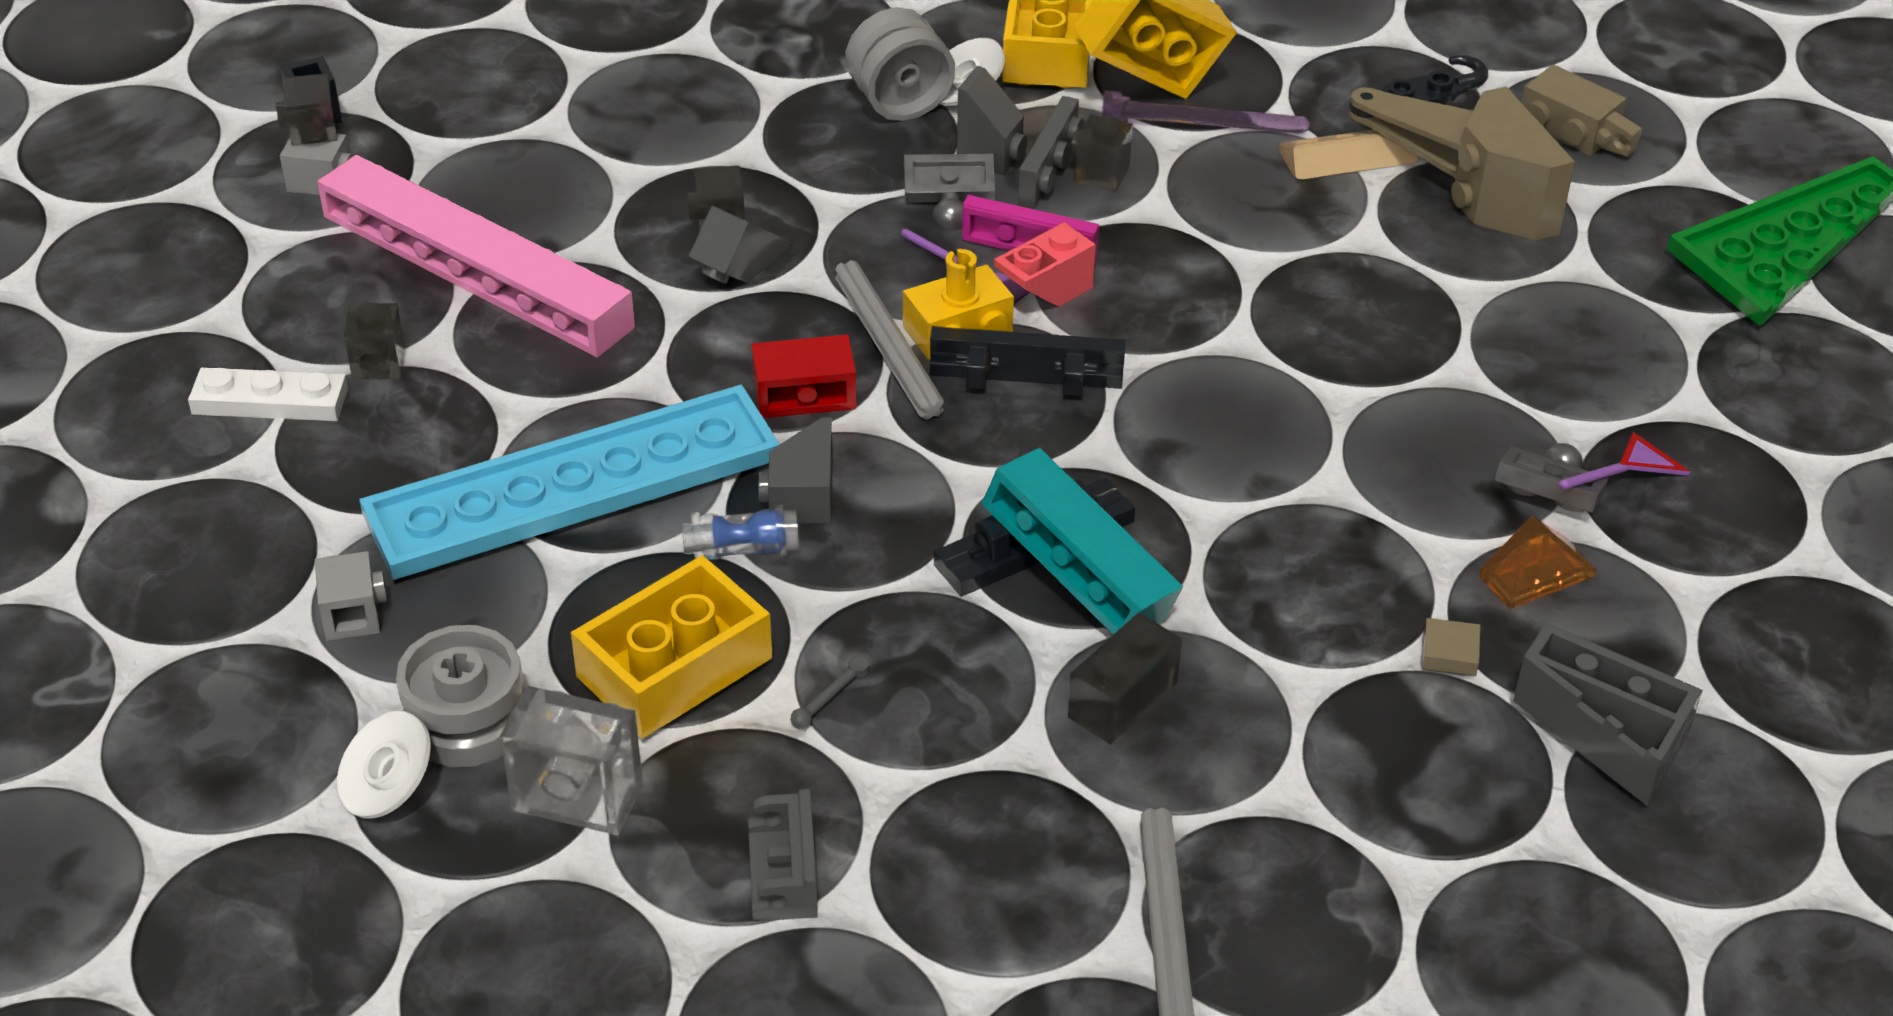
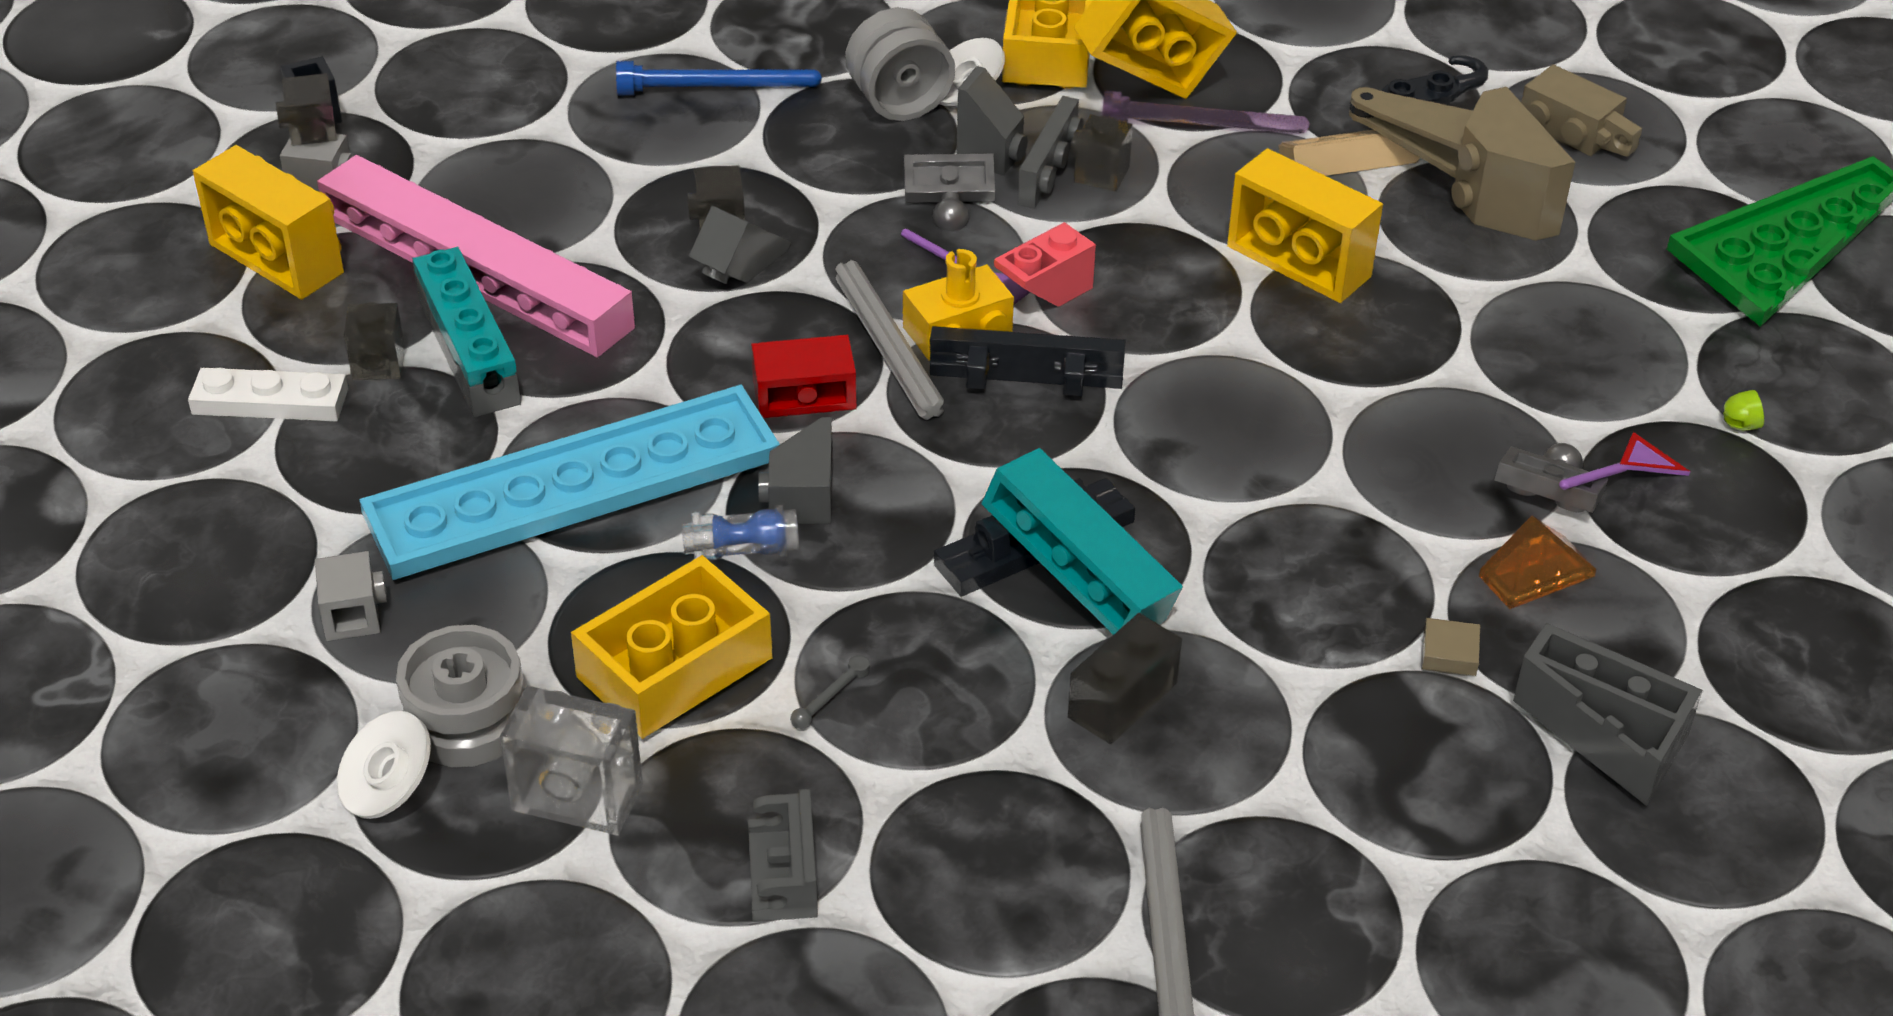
(269, 221): none -> yellow brick
(466, 331): none -> teal piece
(634, 78): none -> blue piece
(1010, 225): dark pink tile -> none
(1304, 225): none -> yellow brick
(1744, 410): none -> lime hinge

